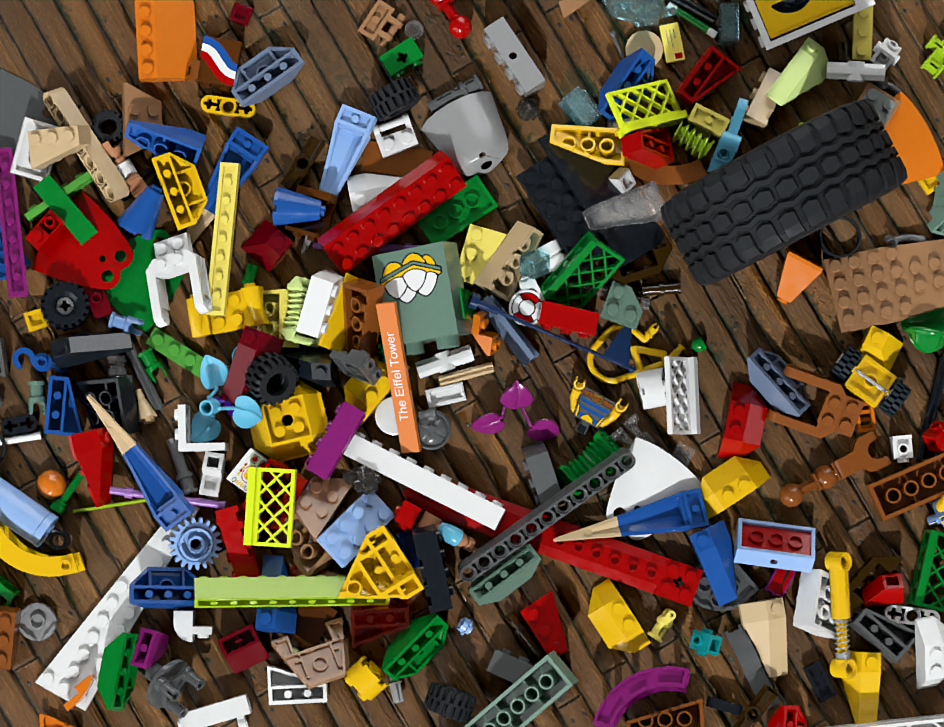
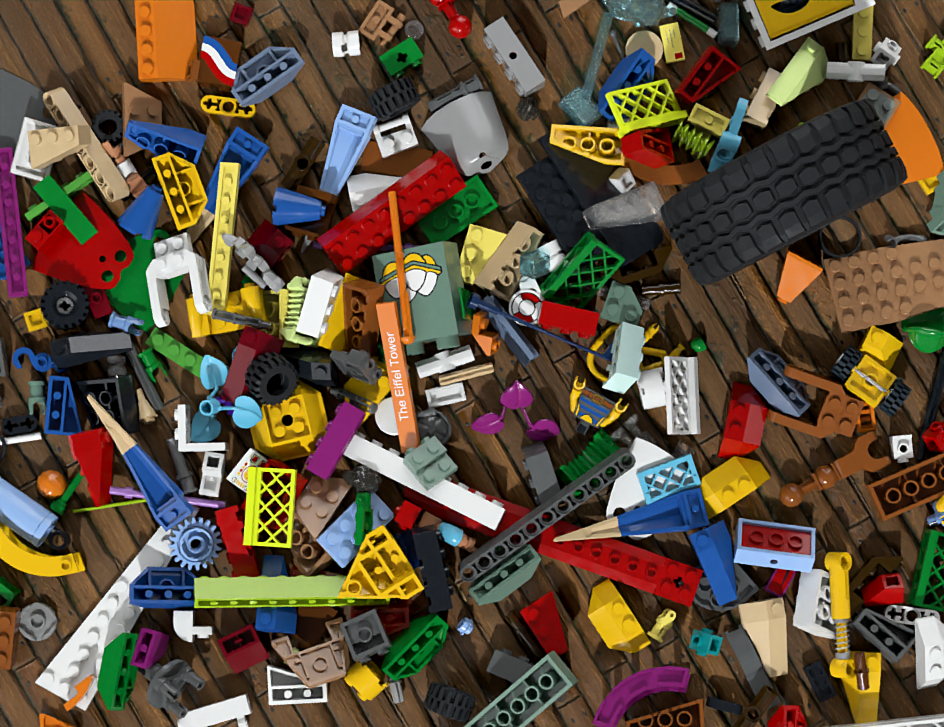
(236, 318): none -> dark grey piece
(245, 249): none -> light grey shield
(352, 40): none -> white wheel
(355, 400): none -> dark grey piece
(363, 517): none -> green hinge
(366, 636): none -> dark grey plate
(399, 255): none -> orange bar
(429, 462): none -> sand green plate
(597, 56): none -> clear light blue axle
(626, 358): none -> light aqua wedge
(656, 469): none -> medium azure window
(861, 671): none -> reddish brown axle

